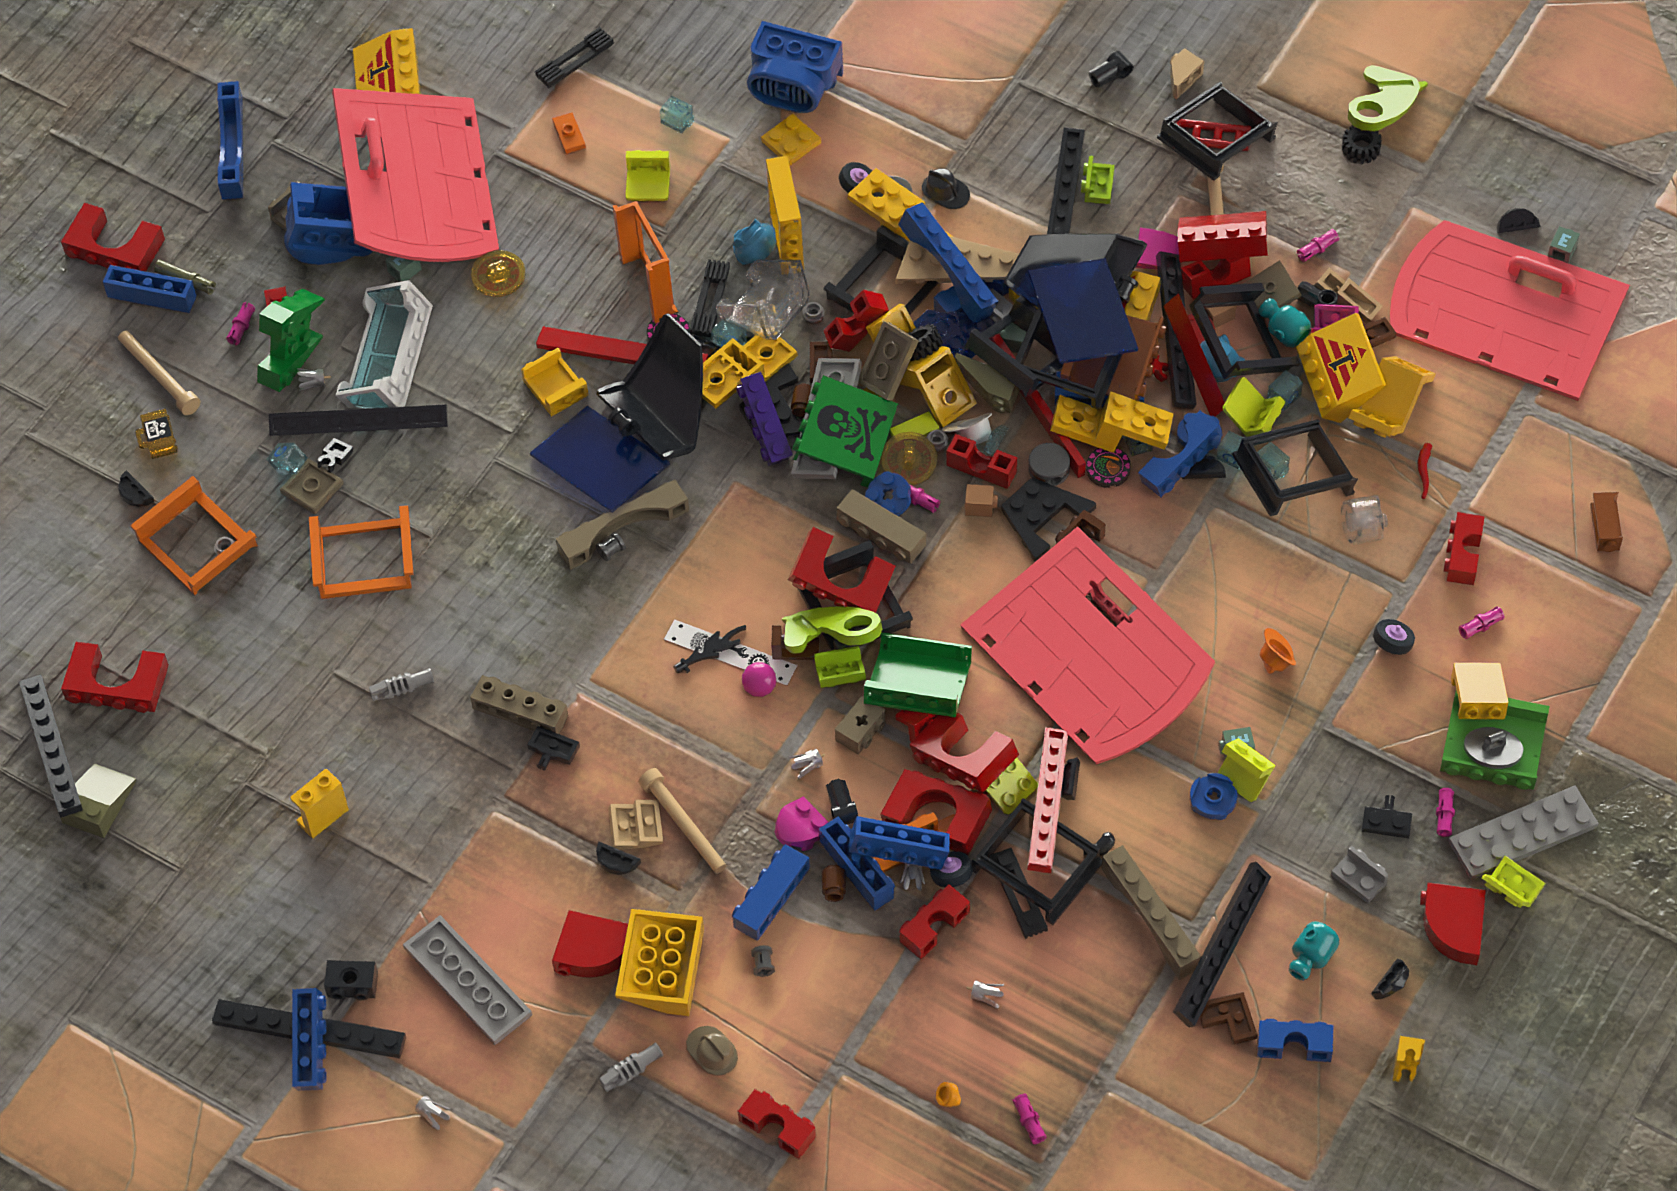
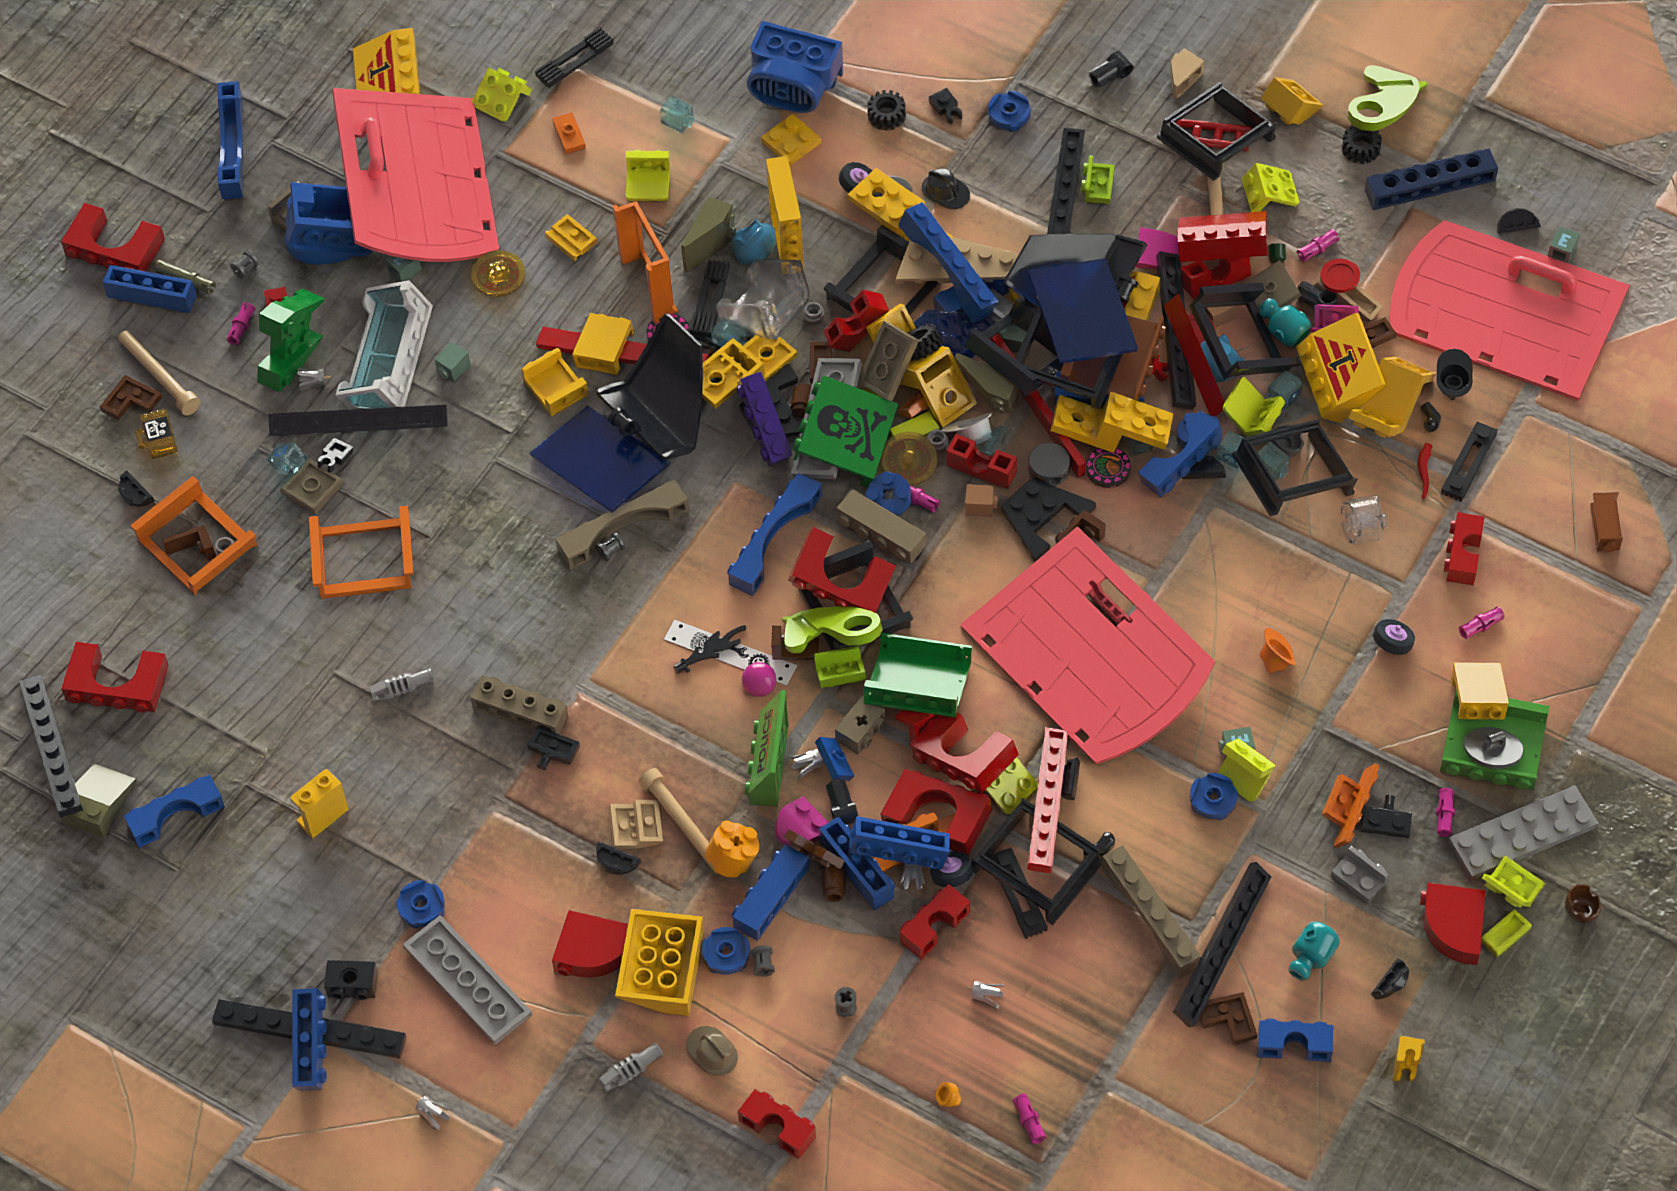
(129, 393): none -> reddish brown plate
(195, 536): none -> reddish brown bracket
(199, 796): none -> blue arch
(244, 264): none -> dark grey bush
(417, 916): none -> blue plate
(452, 362): none -> sand green brick
(499, 93): none -> neon yellow bracket
(571, 237): none -> yellow plate
(602, 343): none -> yellow panel
(708, 233): none -> olive slope
(730, 963): none -> blue plate
(732, 849): none -> light orange brick
(768, 753): none -> bright green slope
(798, 499): none -> blue arch
(816, 852): none -> reddish brown plate
(834, 758): none -> blue plate
(848, 997): none -> dark grey bush
(886, 119): none -> black tyre
(913, 406): none -> orange plate
(946, 104): none -> black plate
(1009, 120): none -> blue plate
(1269, 184): none -> neon yellow bracket
(1277, 252): none -> dark green piece
(1290, 101): none -> yellow slope
(1290, 445): none -> dark grey hair
(1340, 275): none -> red piece
(1347, 801): none -> orange bracket
(1431, 179): none -> dark blue brick
(1433, 417): none -> black arm
(1454, 373): none -> black piece
(1456, 485): none -> black container
(1505, 933): none -> neon yellow tile
(1582, 904): none -> reddish brown hair

